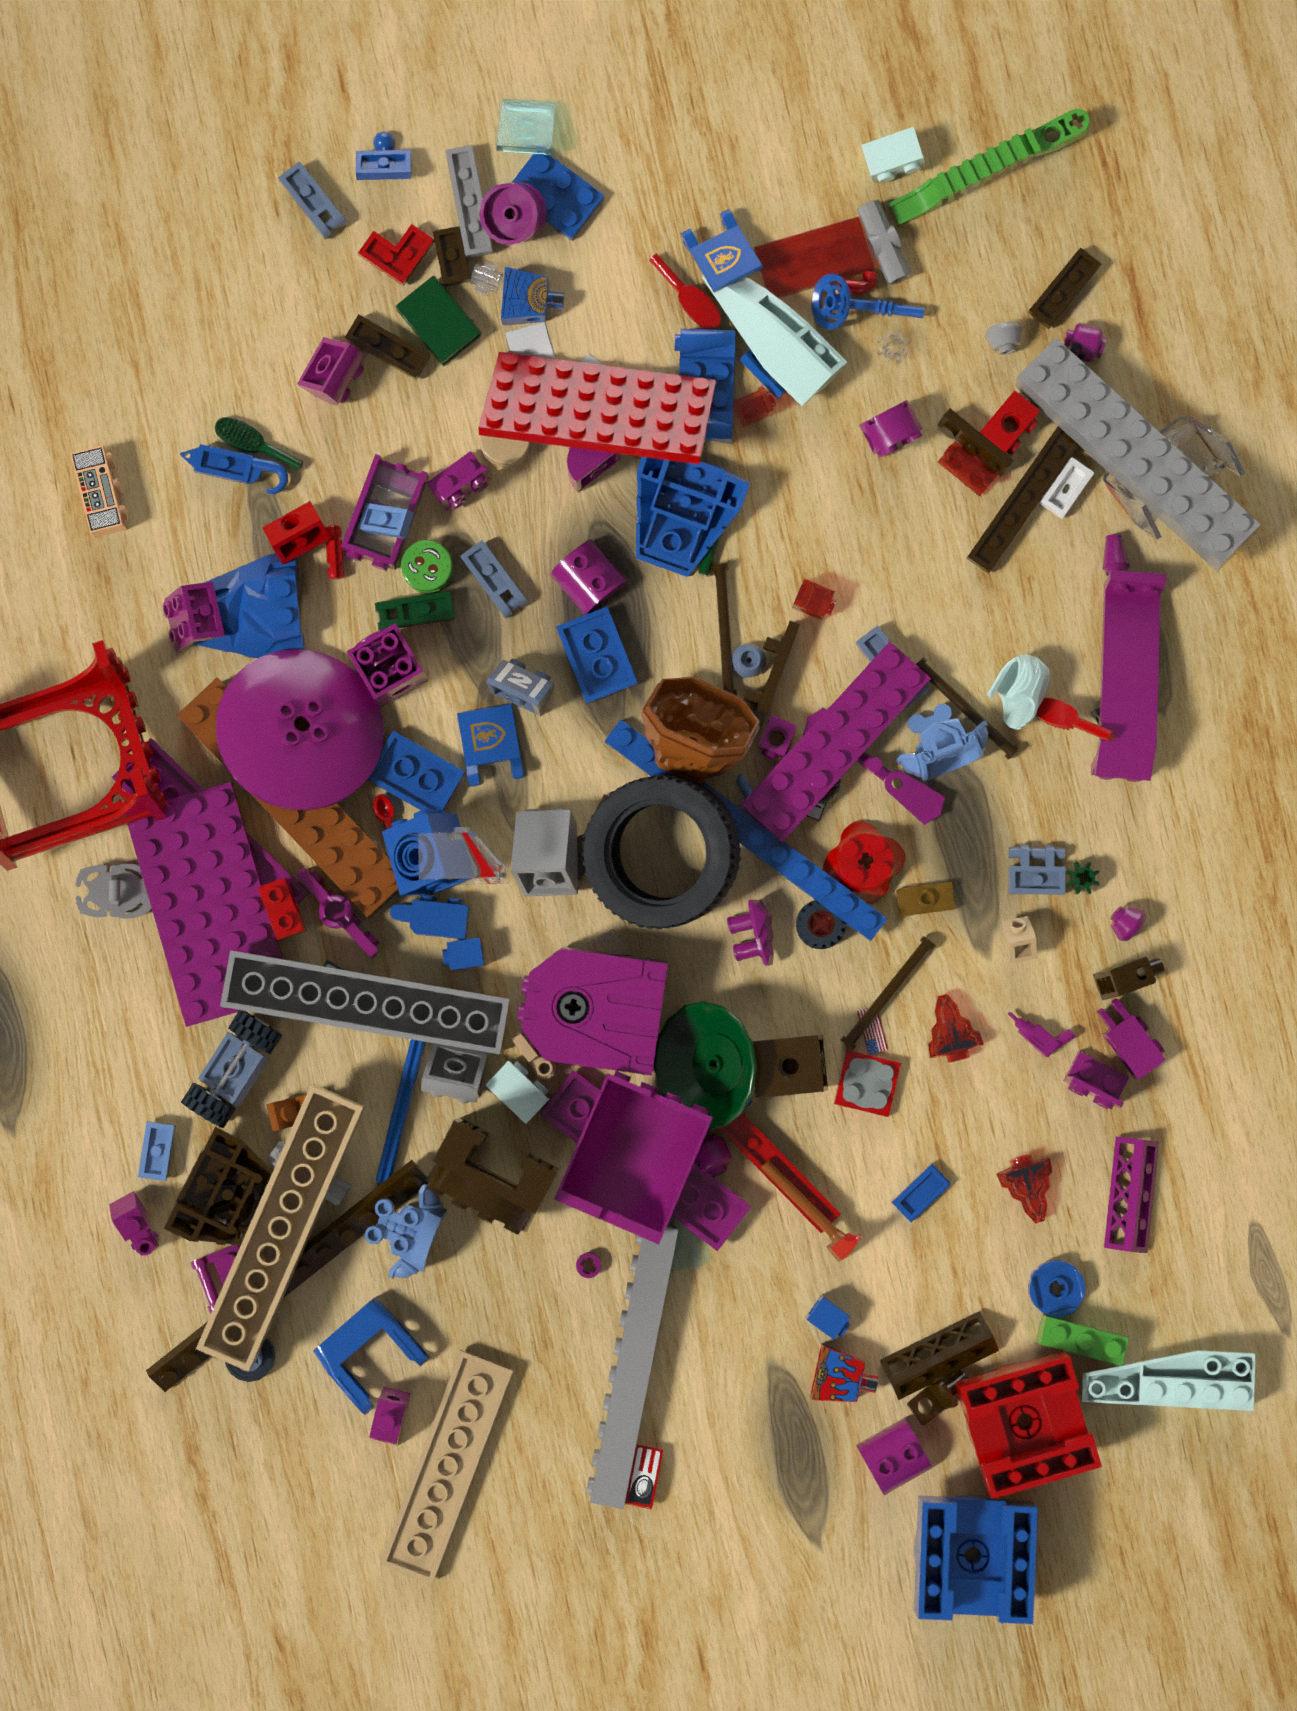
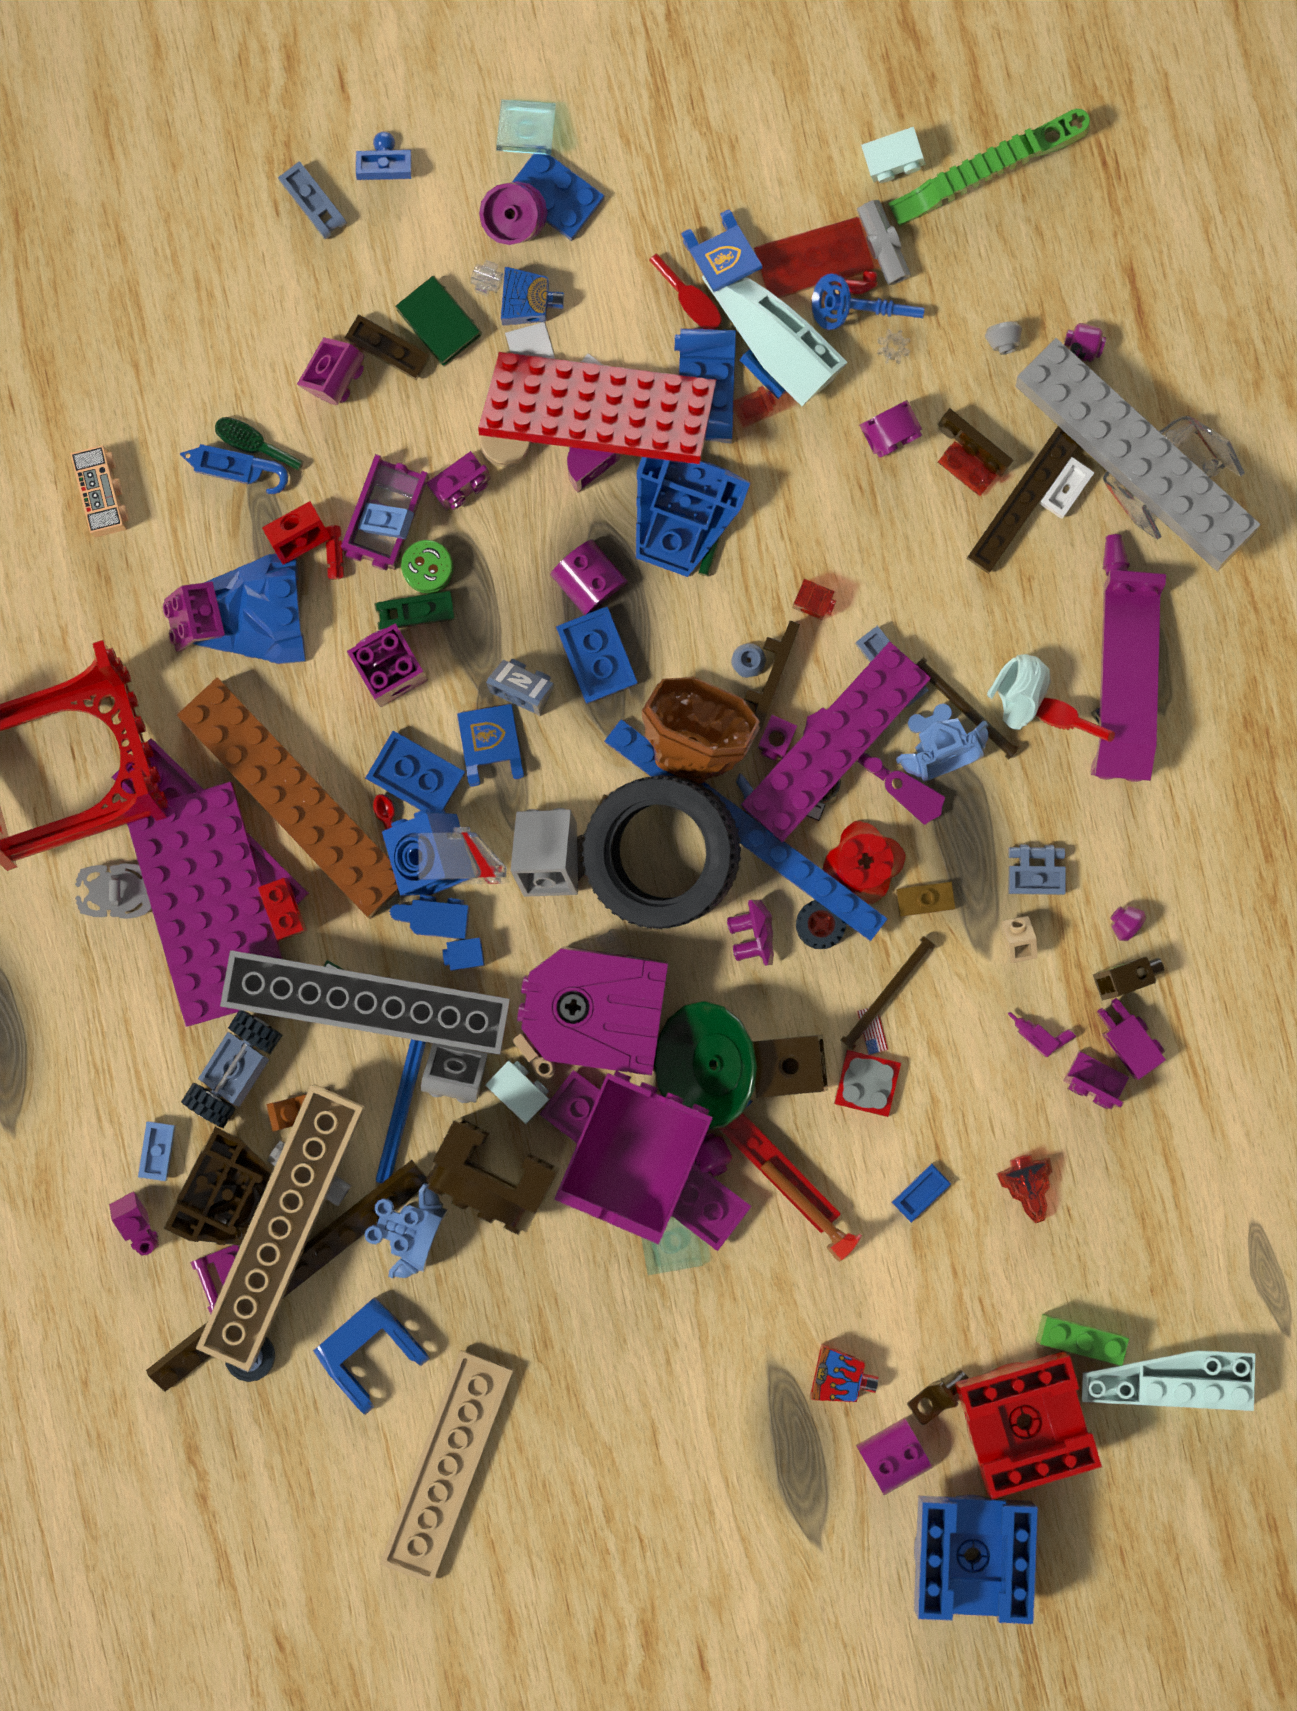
(293, 765): magenta dish -> none
(338, 912): magenta plate -> none
(390, 1416): magenta torso -> none
(398, 260): red plate -> none
(451, 256): dark brown plate -> none
(468, 200): light grey plate -> none
(493, 578): sand blue plate -> none
(580, 1268): magenta bush -> none
(632, 1370): light grey brick -> none
(644, 1476): slope -> none
(724, 626): dark brown bar -> none
(828, 1318): blue brick -> none
(922, 1373): dark brown fence -> none
(952, 1033): clear red rock -> none
(1014, 409): red brick -> none
(1064, 288): dark brown plate -> none
(1069, 1297): blue plate -> none
(1074, 881): dark green gear -> none
(1139, 1198): magenta fence -> none

